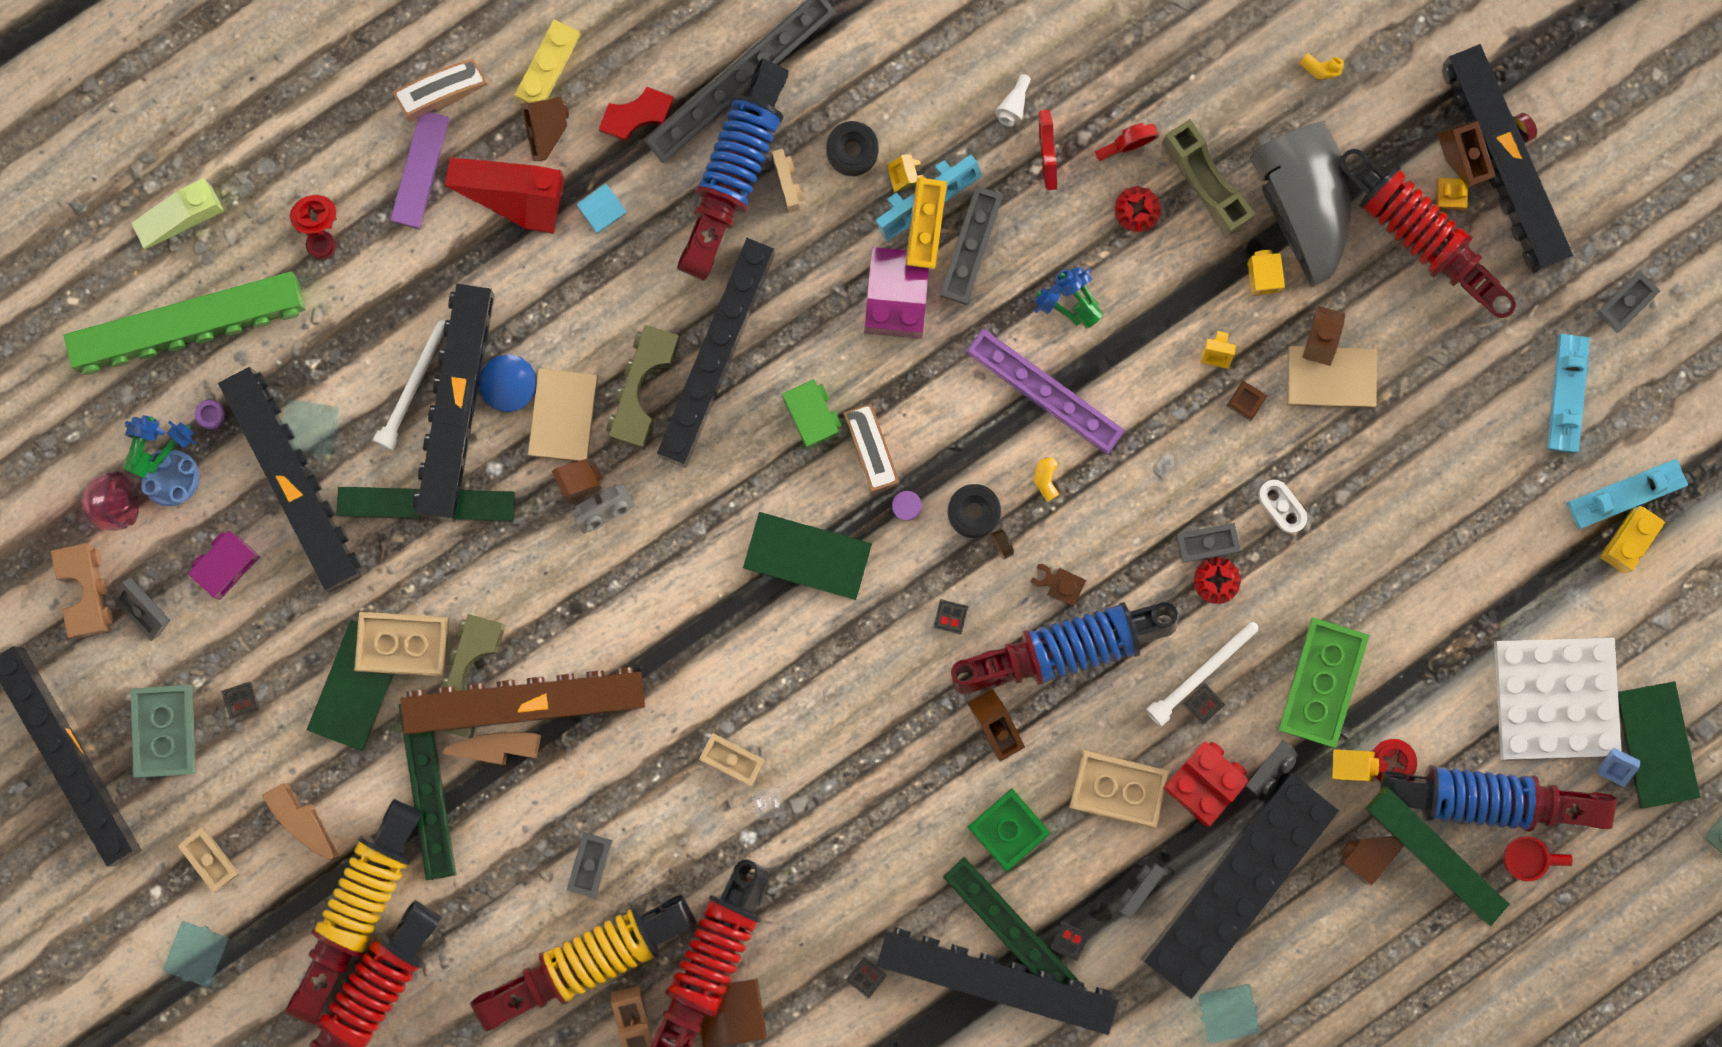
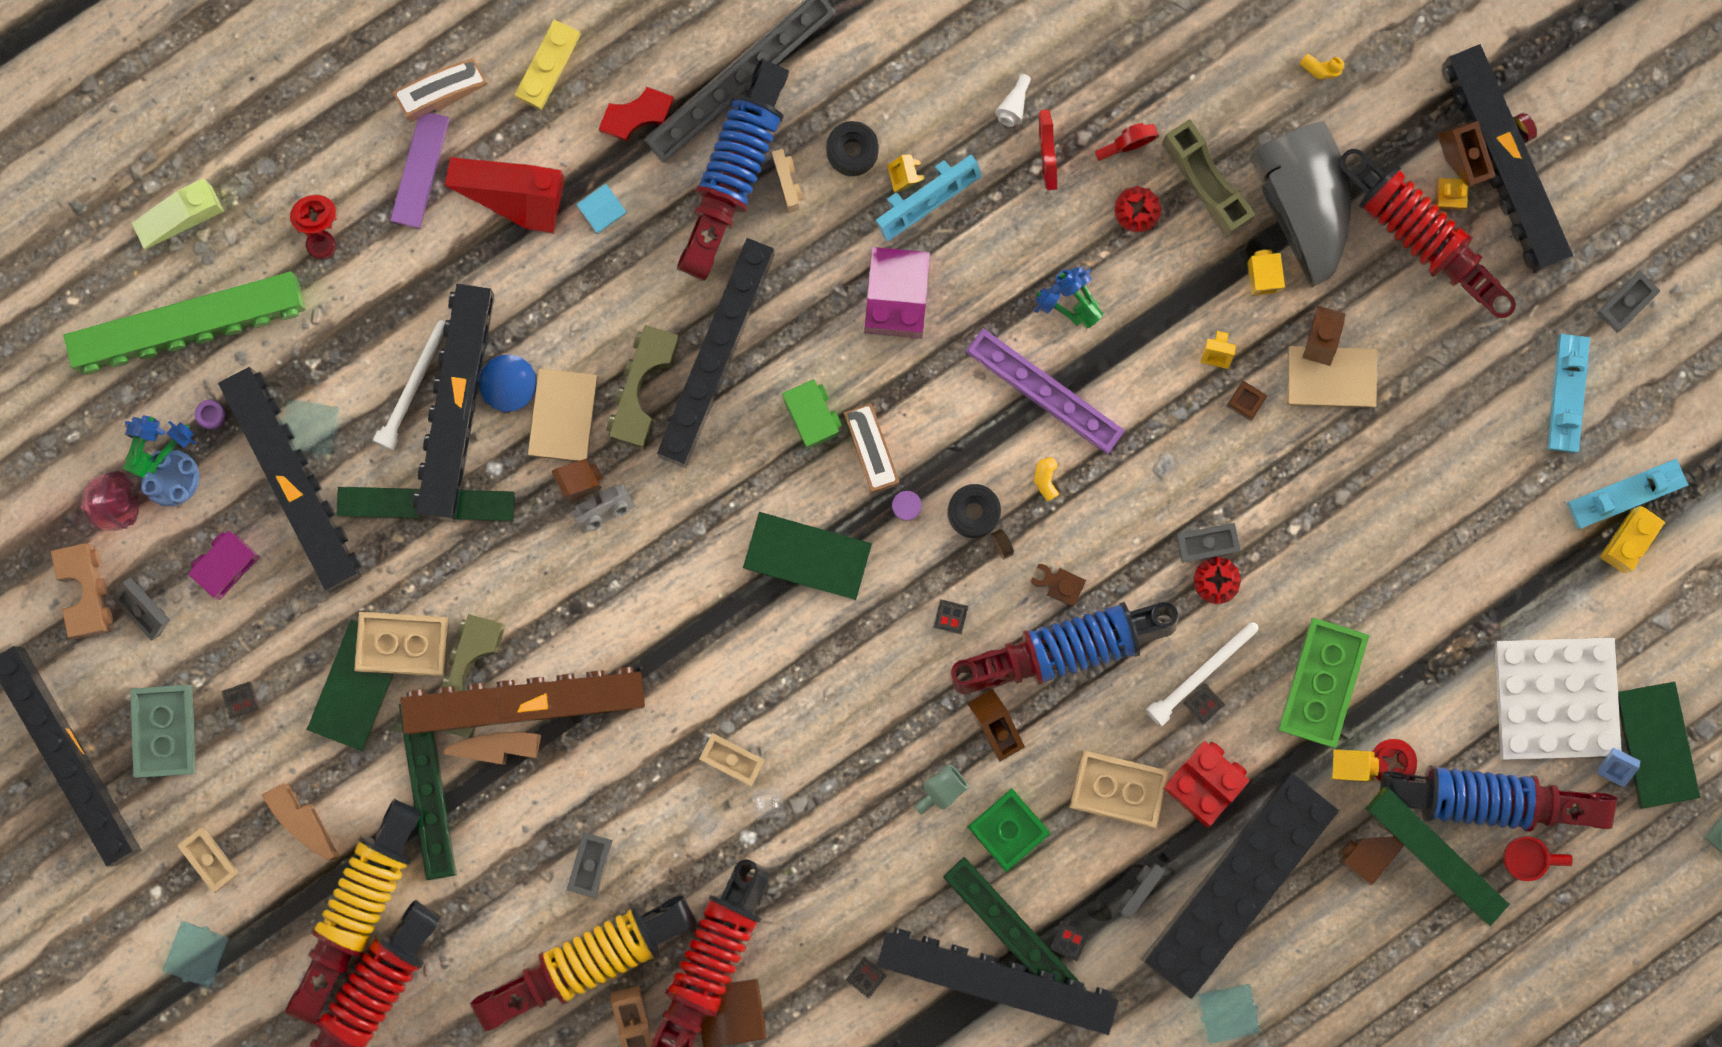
(544, 124): reddish brown slope -> none
(925, 223): yellow tile -> none
(942, 789): none -> sand green piece
(971, 245): dark grey plate -> none
(1266, 778): dark grey plate -> none
(1285, 504): white plate -> none

